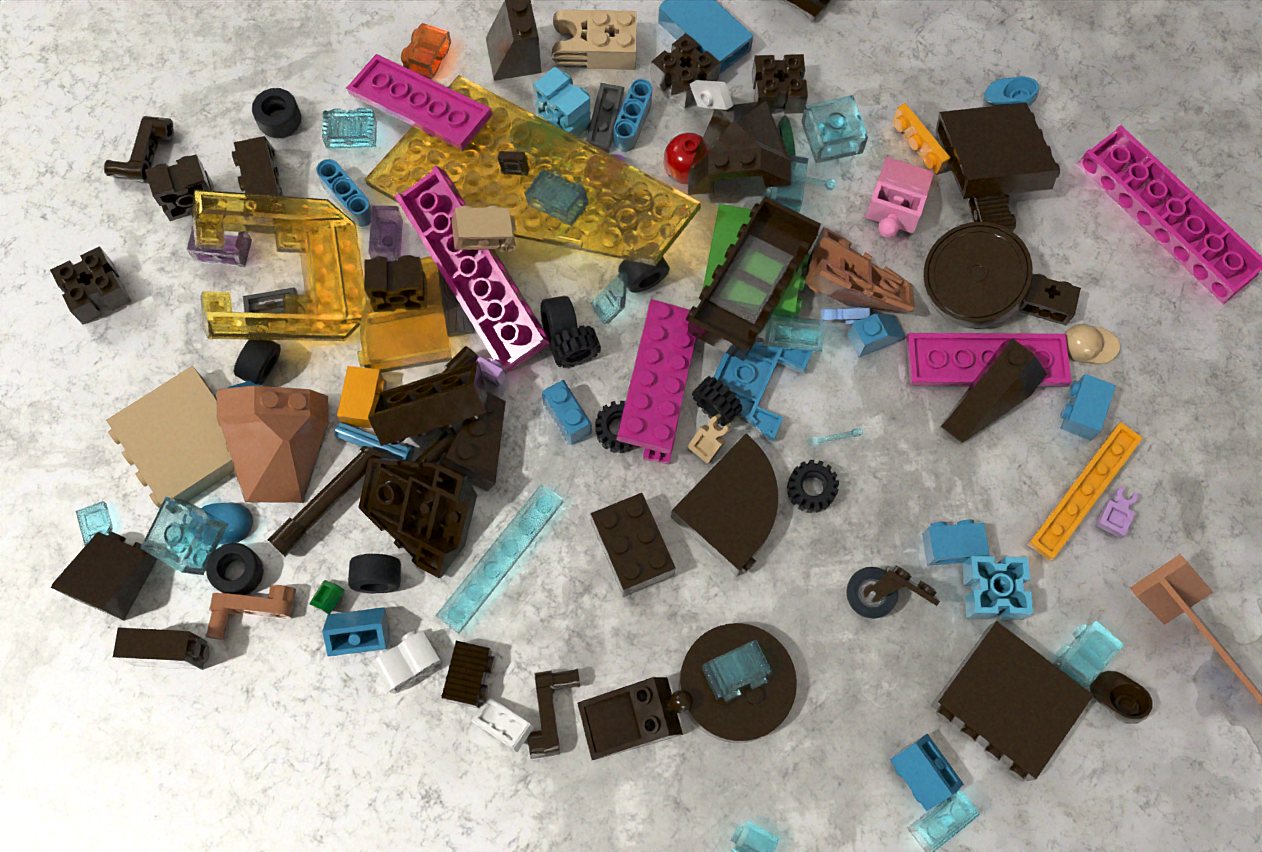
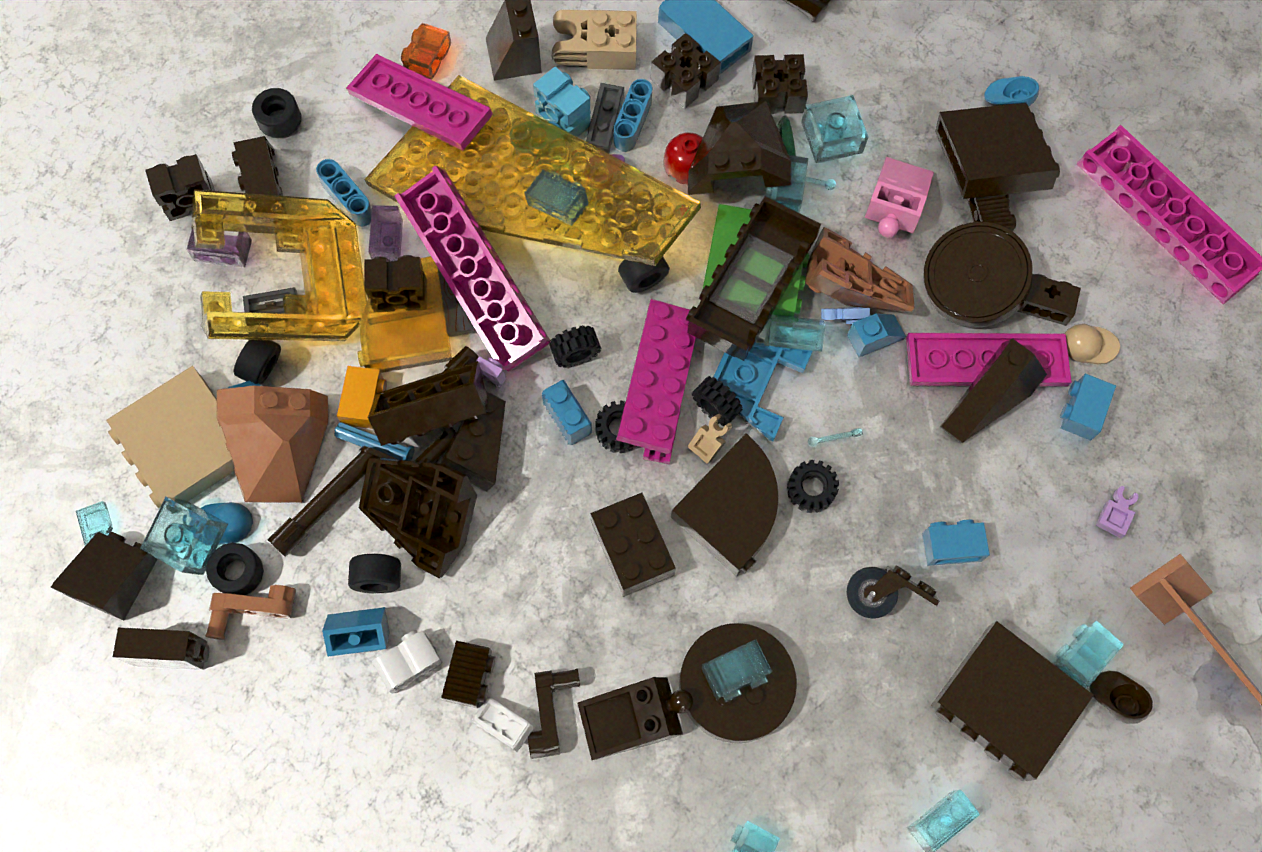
(90, 285): dark brown brick -> none
(144, 150): dark brown beam -> none
(326, 597): green tile -> none
(349, 128): clear light blue brick -> none
(483, 228): tan hinge -> none
(499, 559): clear light blue plate -> none
(513, 163): tile -> none
(557, 315): black tyre -> none
(611, 299): clear light blue tile -> none
(711, 94): white plate -> none
(920, 139): light orange plate -> none
(926, 772): dark azure brick -> none
(1006, 575): medium azure brick -> none
(1084, 491): light orange plate -> none

